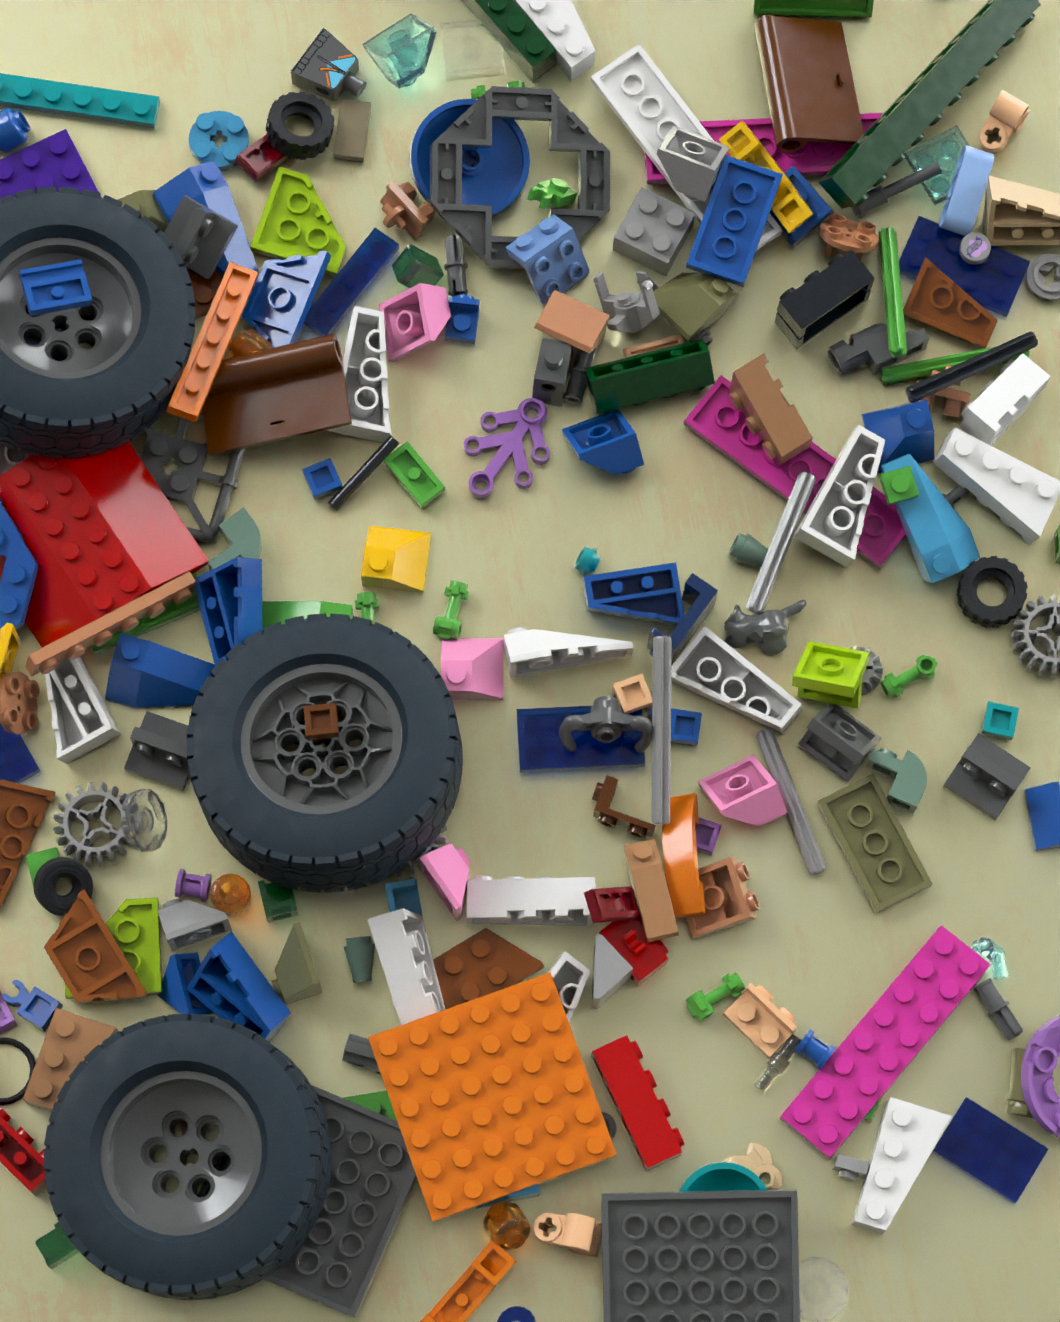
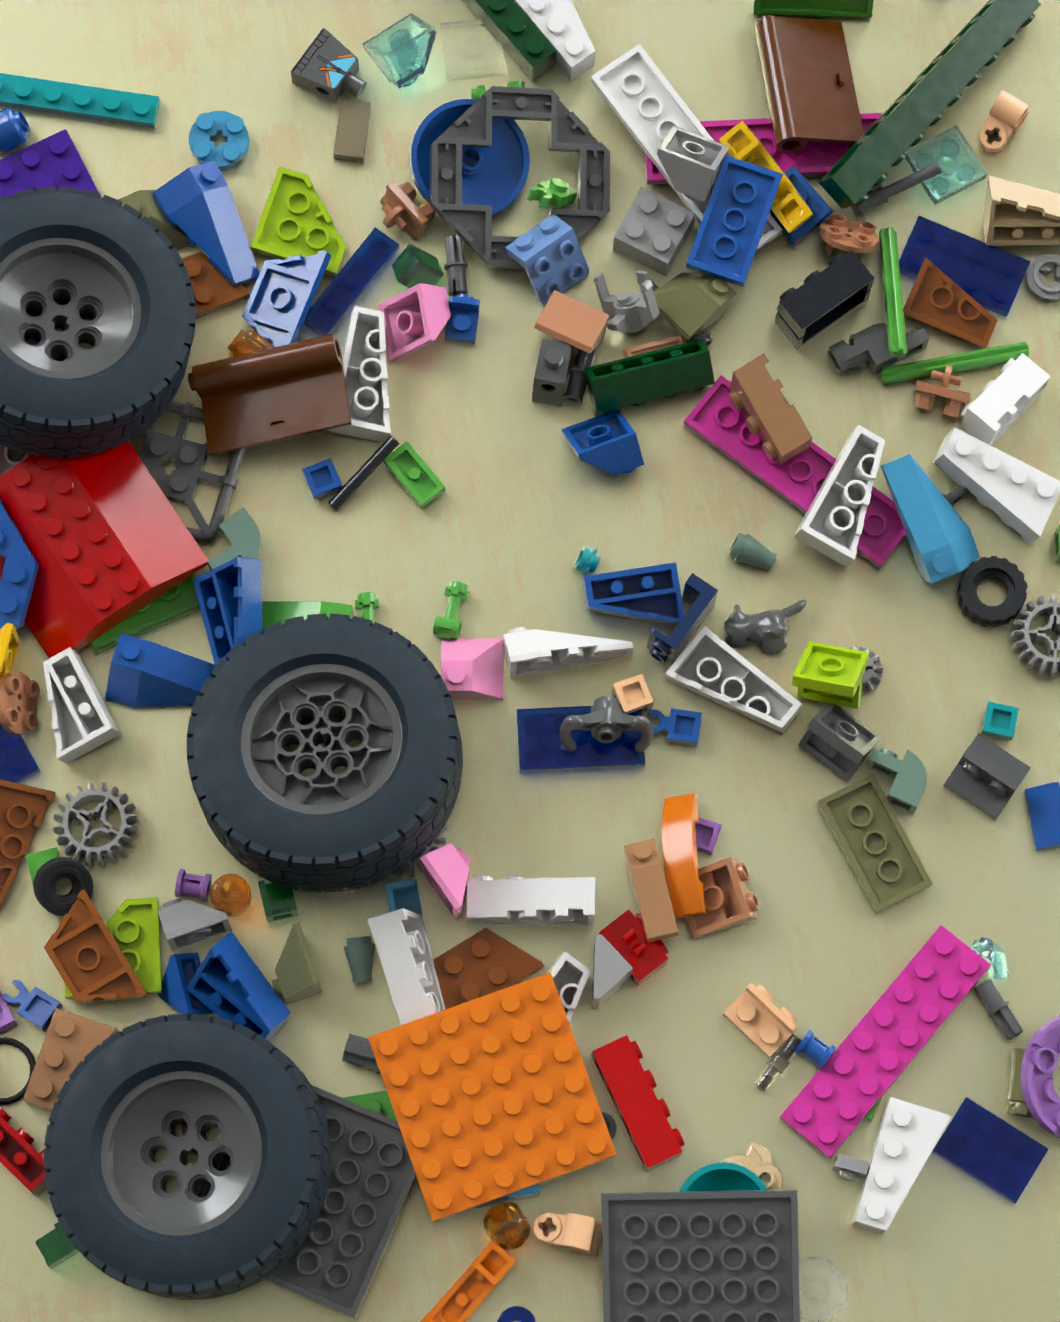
(55, 287): blue plate -> none
(102, 629): nougat plate -> none
(144, 820): clear tile -> none
(160, 751): dark grey bracket -> none
(199, 235): dark grey bracket -> none
(212, 342): orange plate -> none
(260, 158): dark red plate -> none
(303, 105): black tyre -> none
(321, 721): reddish brown plate -> none
(395, 559): yellow slope -> none
(509, 444): medium lavender plant -> none
(603, 795): reddish brown bracket -> none
(612, 904): dark red plate -> none
(661, 730): light grey axle -> none
(701, 1005): bright green bar -> none
(745, 792): bright pink slope -> none
(780, 542): light grey axle -> none
(795, 811): light grey axle -> none
(899, 485): bright green plate -> none
(905, 431): blue slope -> none
(923, 670): bright green bar -> none
(966, 190): light blue beam -> none
(971, 367): black axle -> none
(975, 248): light grey tile -> none

